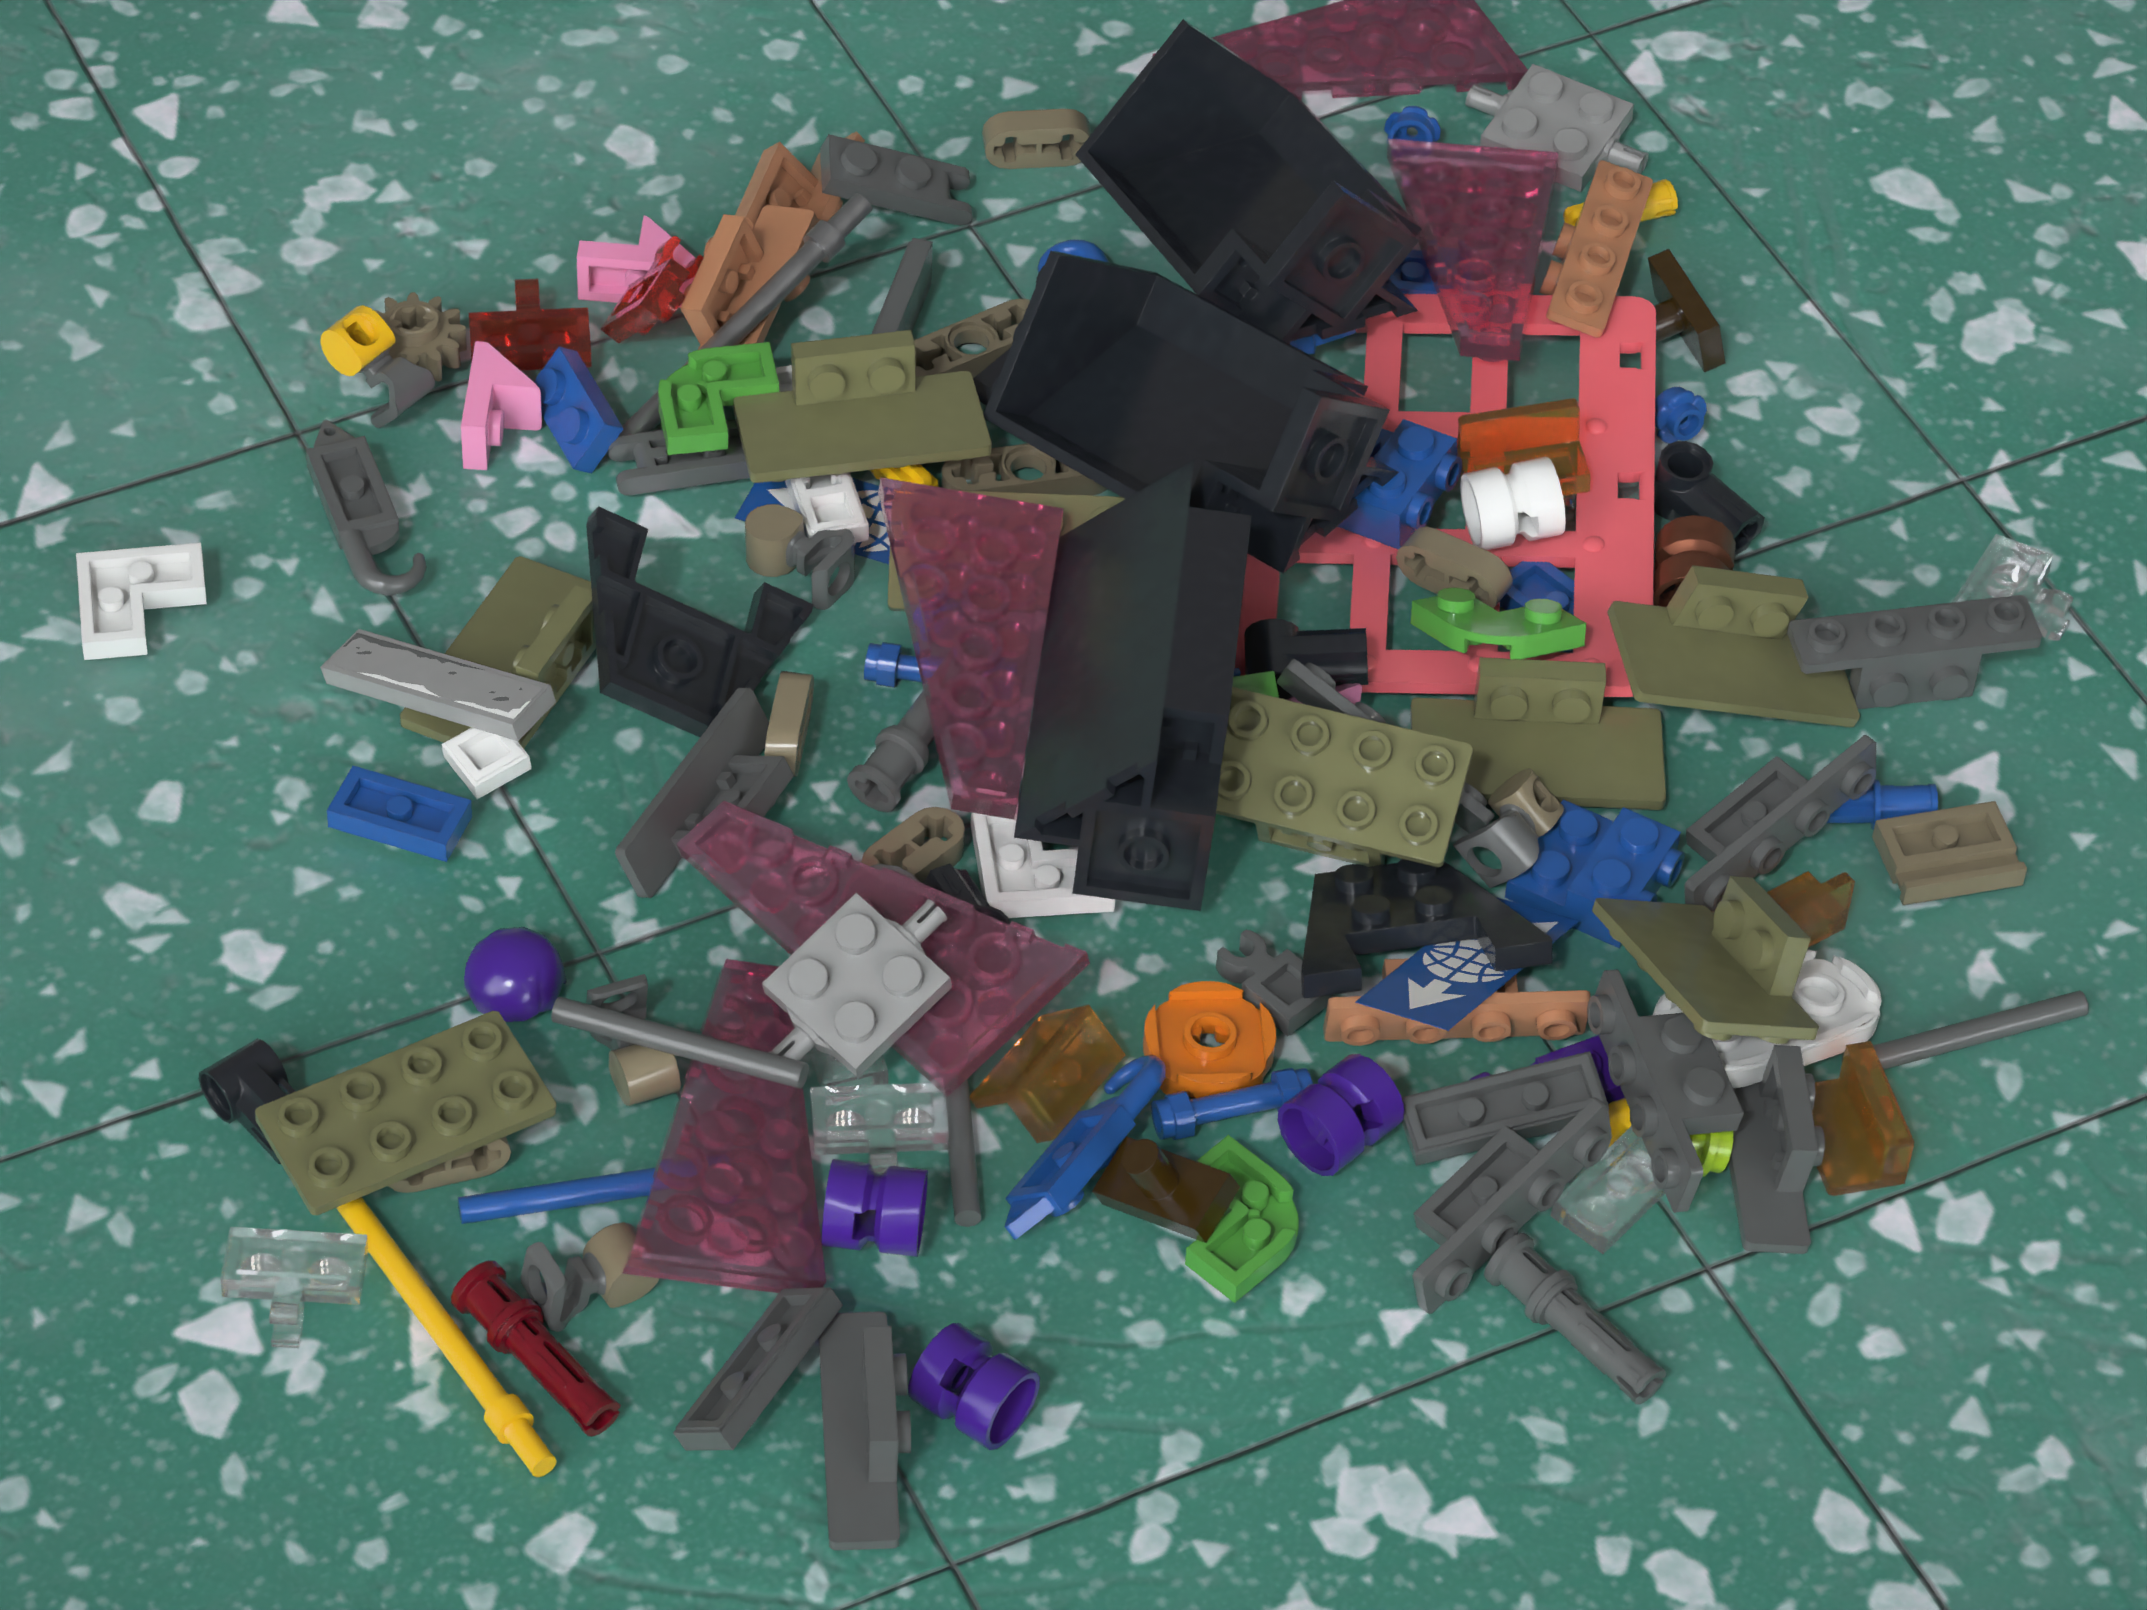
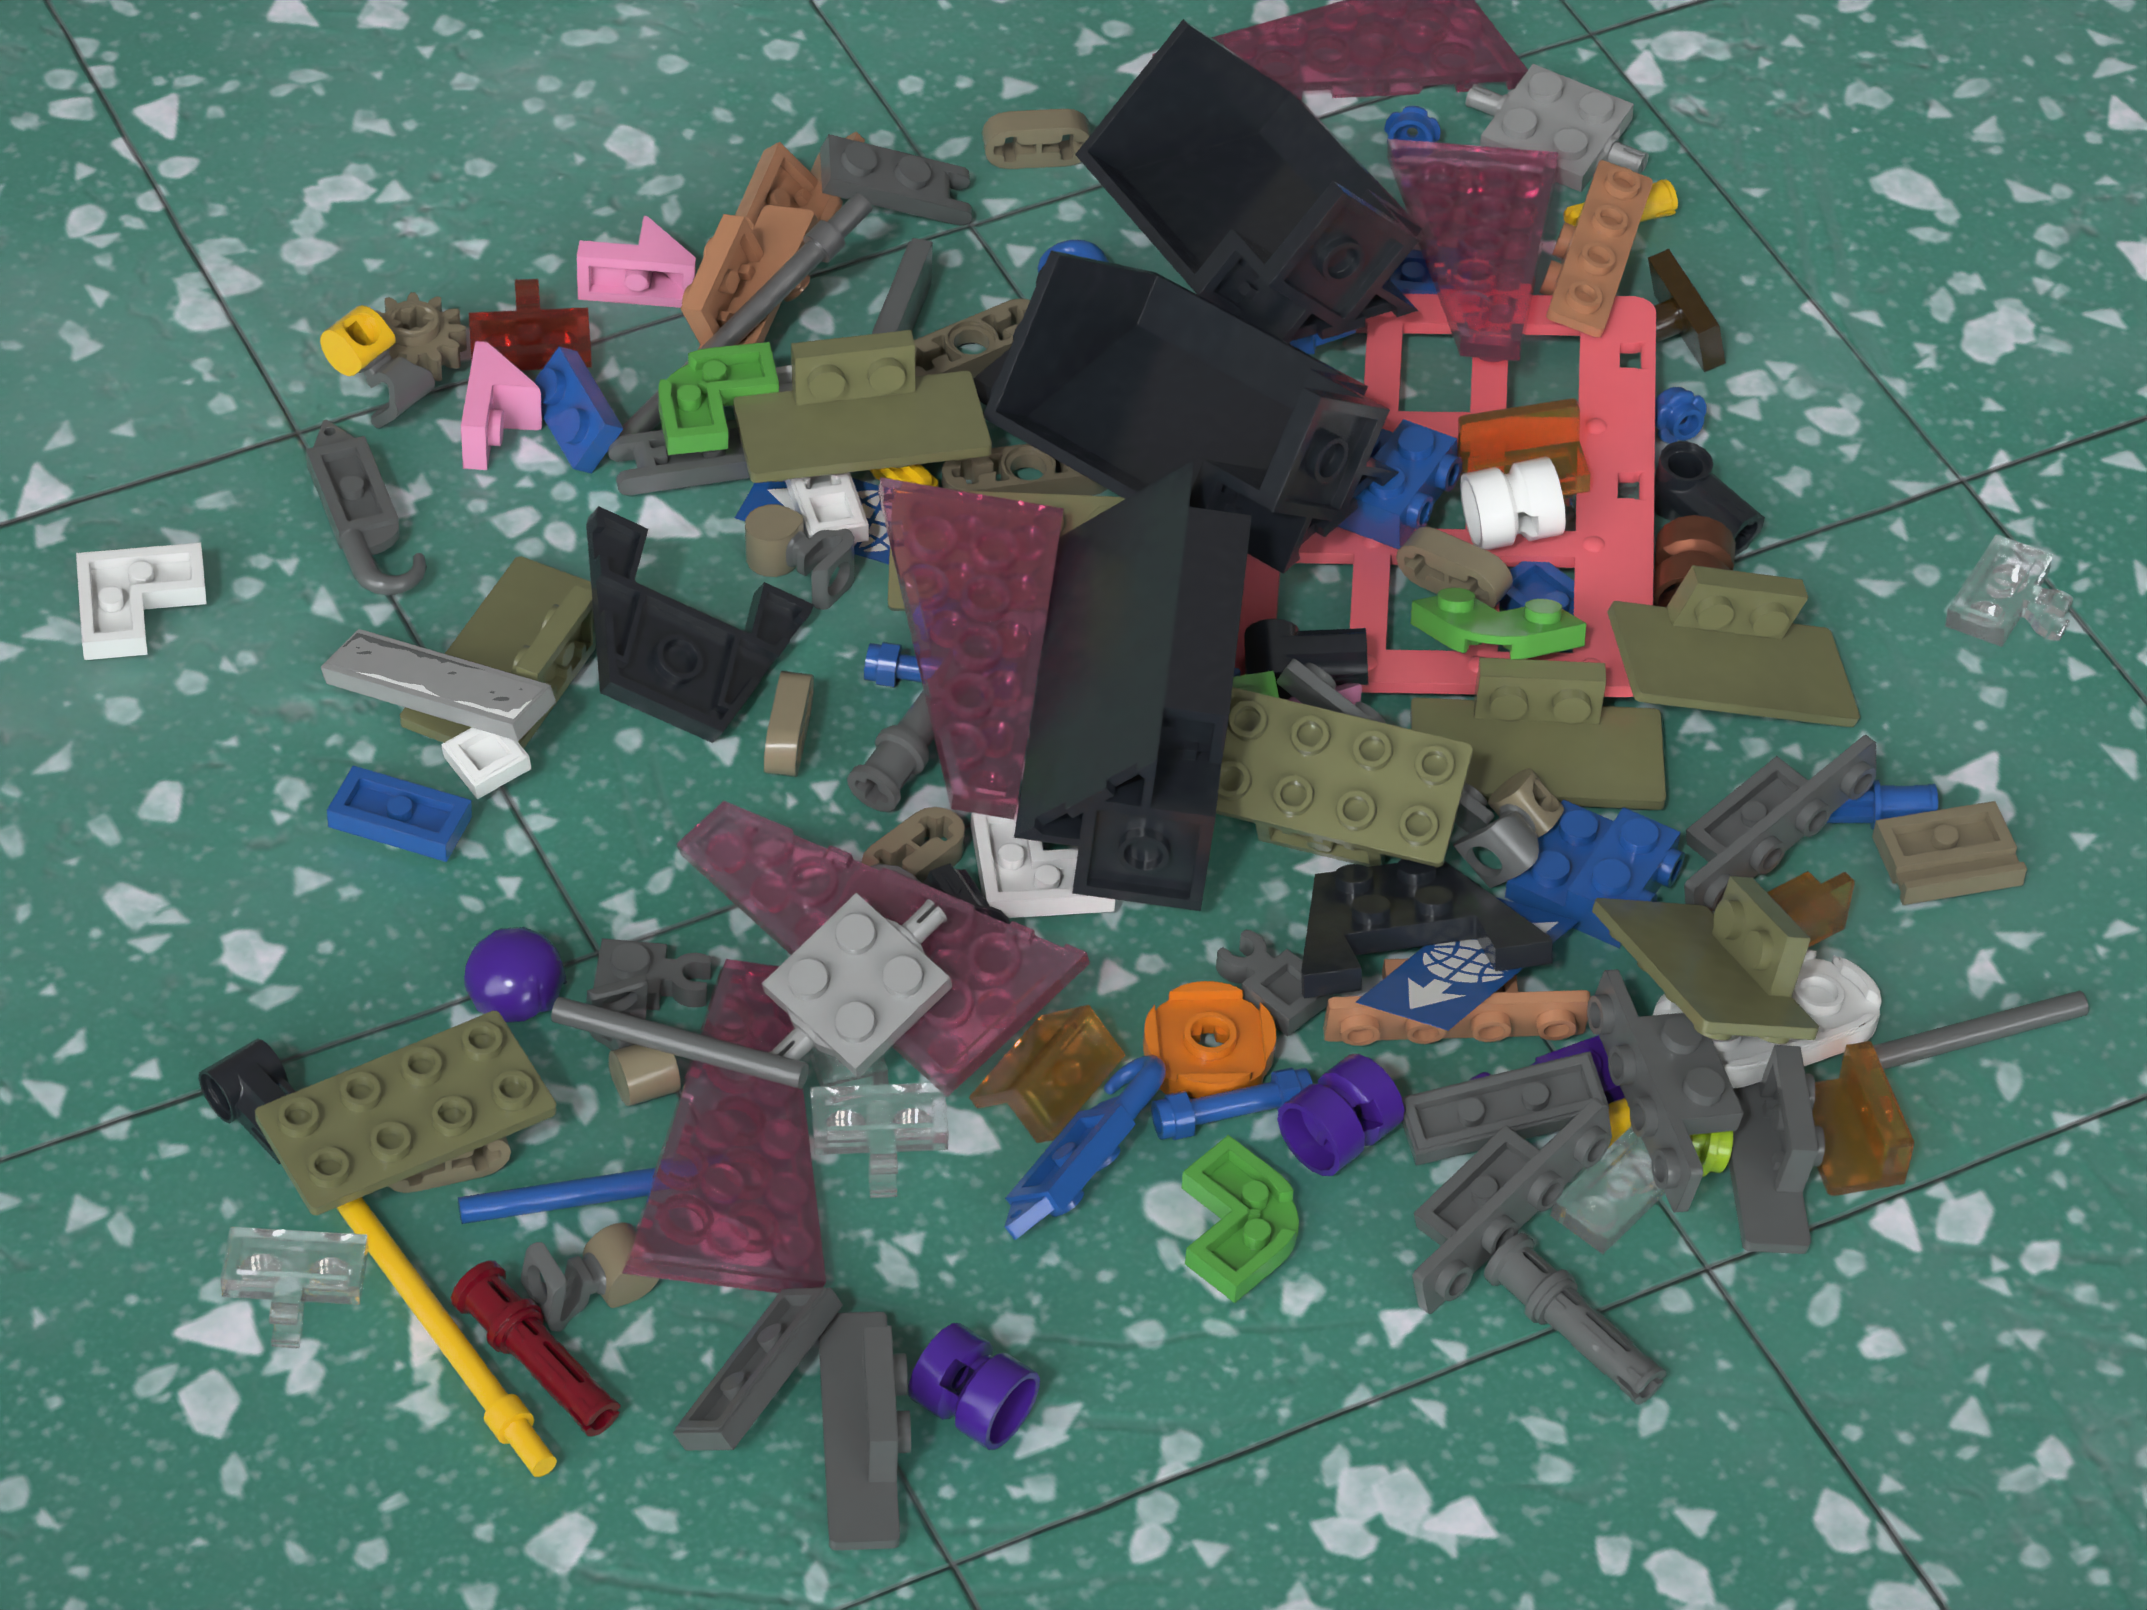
(652, 295): clear red plate -> none
(664, 976): none -> dark grey plate
(716, 770): dark grey bracket -> none
(874, 1208): dark purple wheel -> none
(962, 1158): dark grey bar -> none
(1166, 1189): dark brown tile -> none
(1914, 650): dark grey bracket -> none

